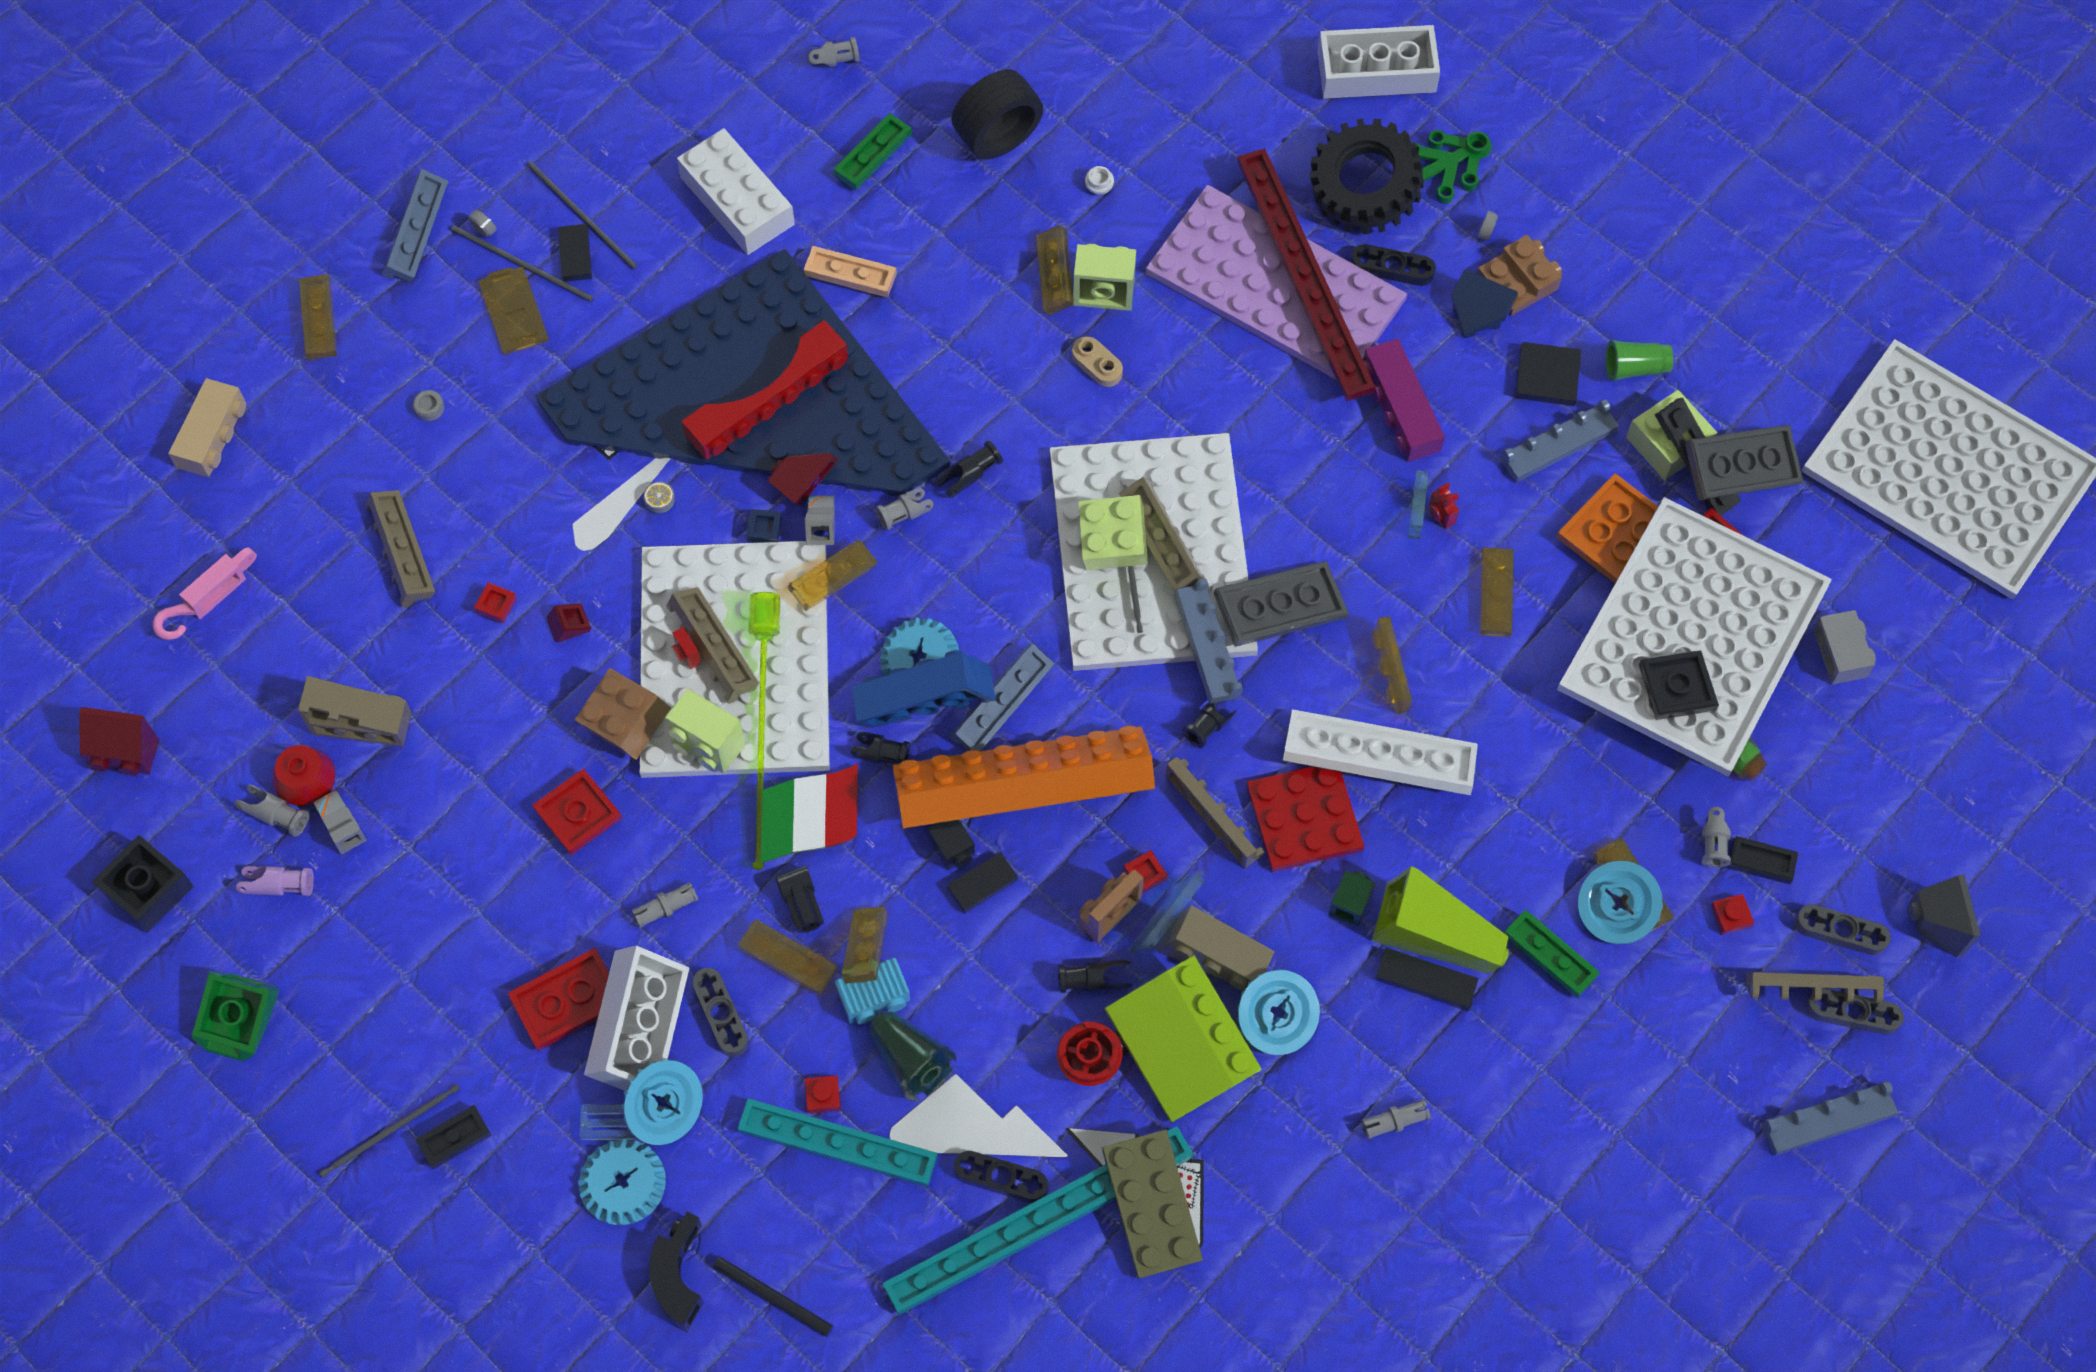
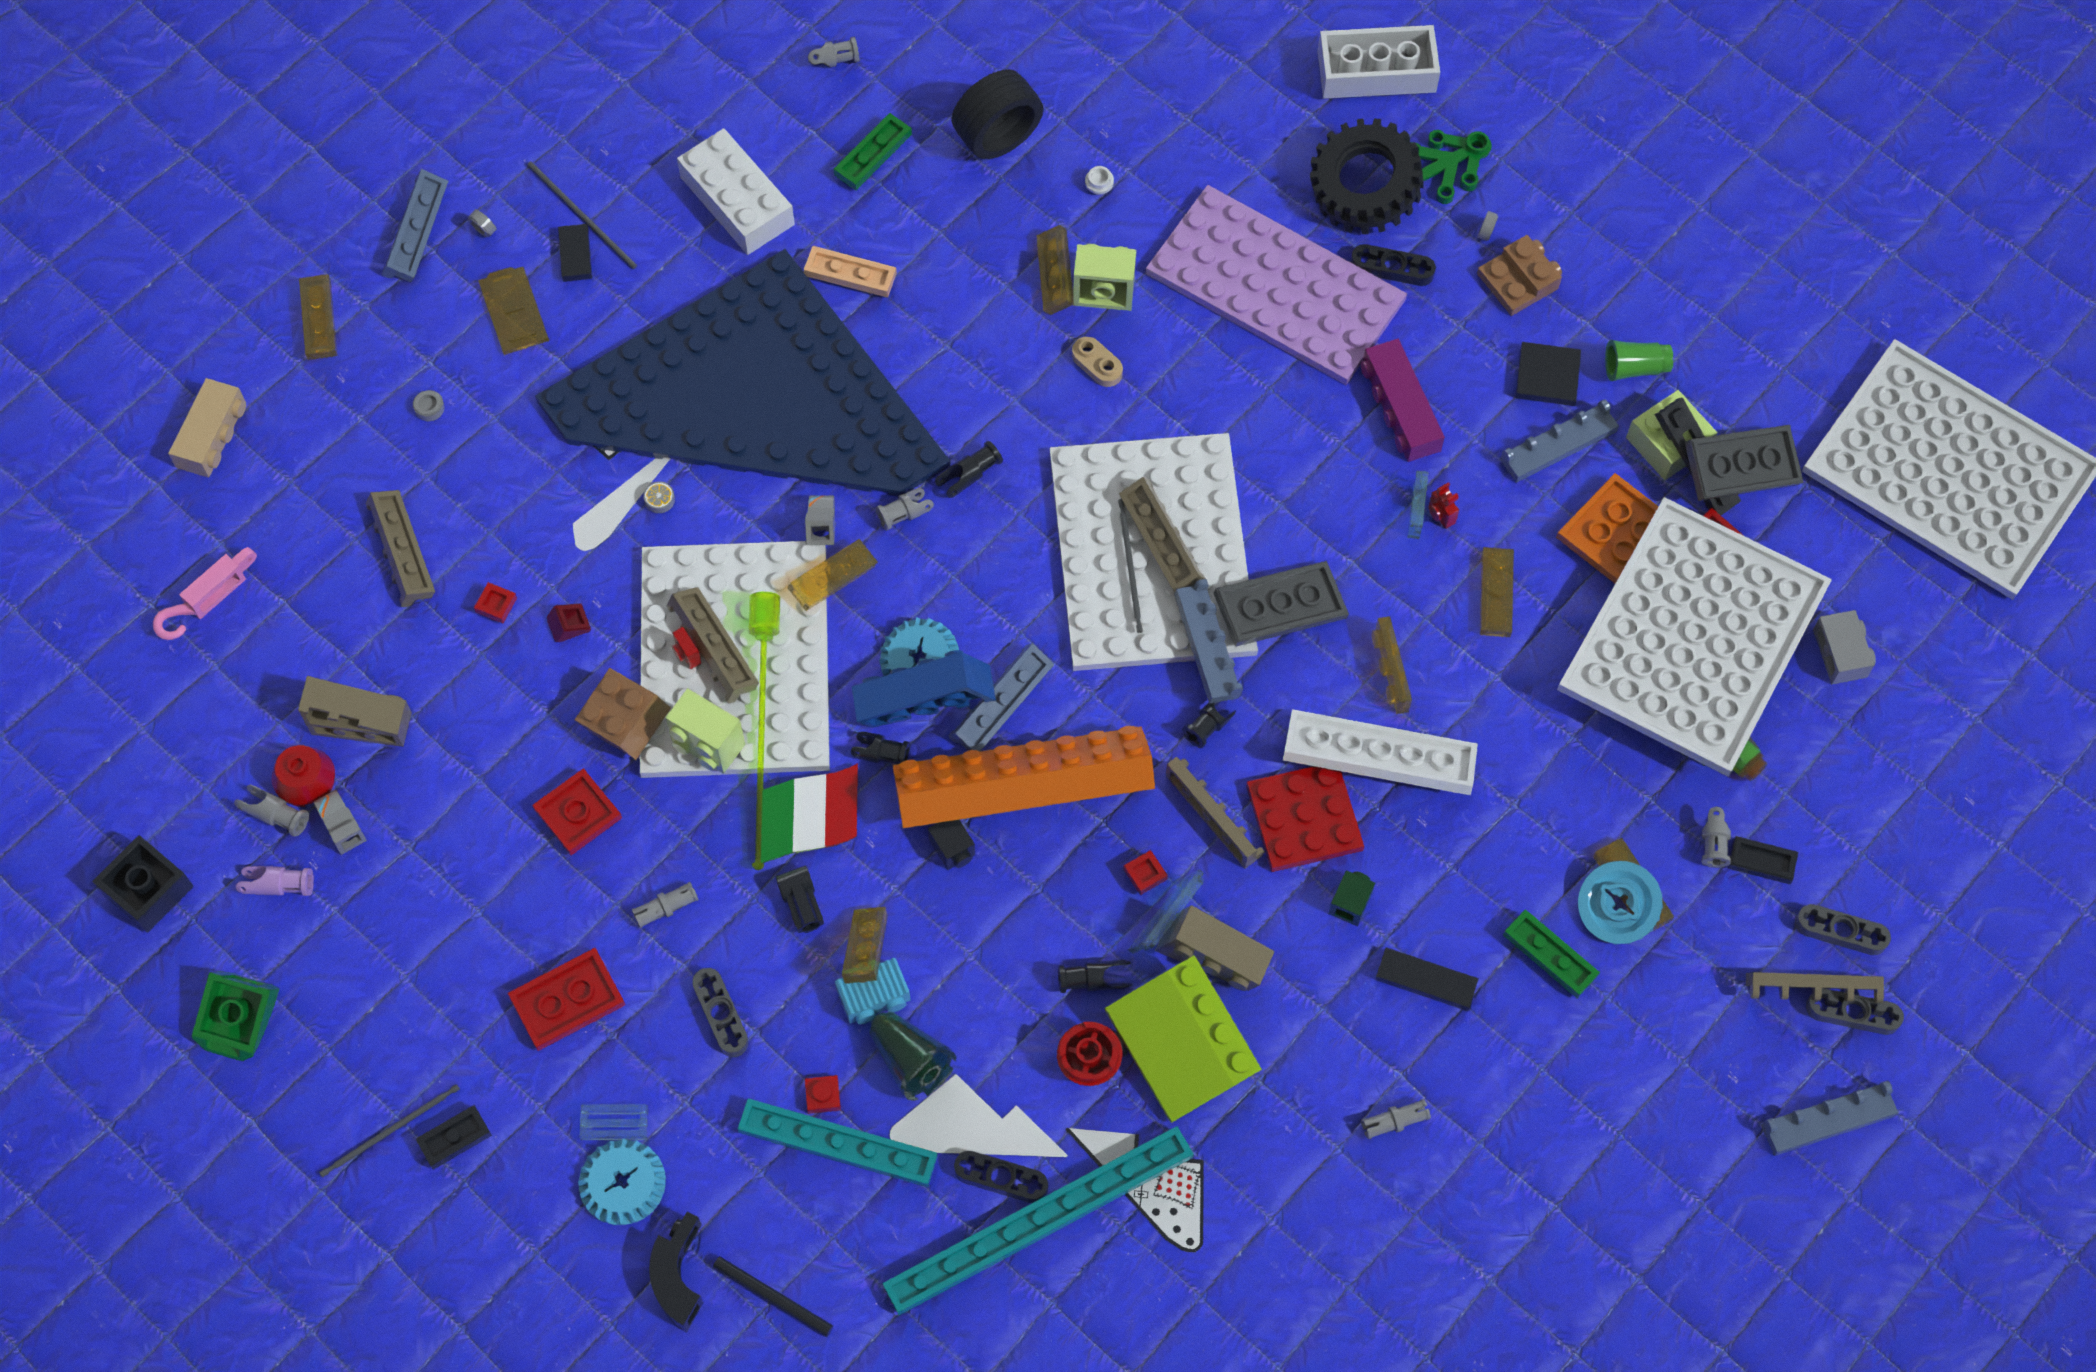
(116, 741): dark red slope -> none
(522, 263): dark grey axle -> none
(635, 1015): white brick -> none
(679, 1088): medium azure gear -> none
(717, 425): red arch -> none
(764, 526): dark blue plate -> none
(787, 957): clear yellow plate -> none
(801, 474): dark red slope -> none
(982, 882): black tile -> none
(1113, 532): yellowish green brick -> none
(1114, 903): medium nougat plate -> none
(1152, 1204): olive plate -> none
(1298, 1003): medium azure gear -> none
(1306, 275): dark red plate -> none
(1435, 924): lime slope -> none
(1481, 303): dark blue slope -> none
(1678, 685): black tile -> none
(1732, 914): red plate -> none
(1946, 915): dark grey slope -> none

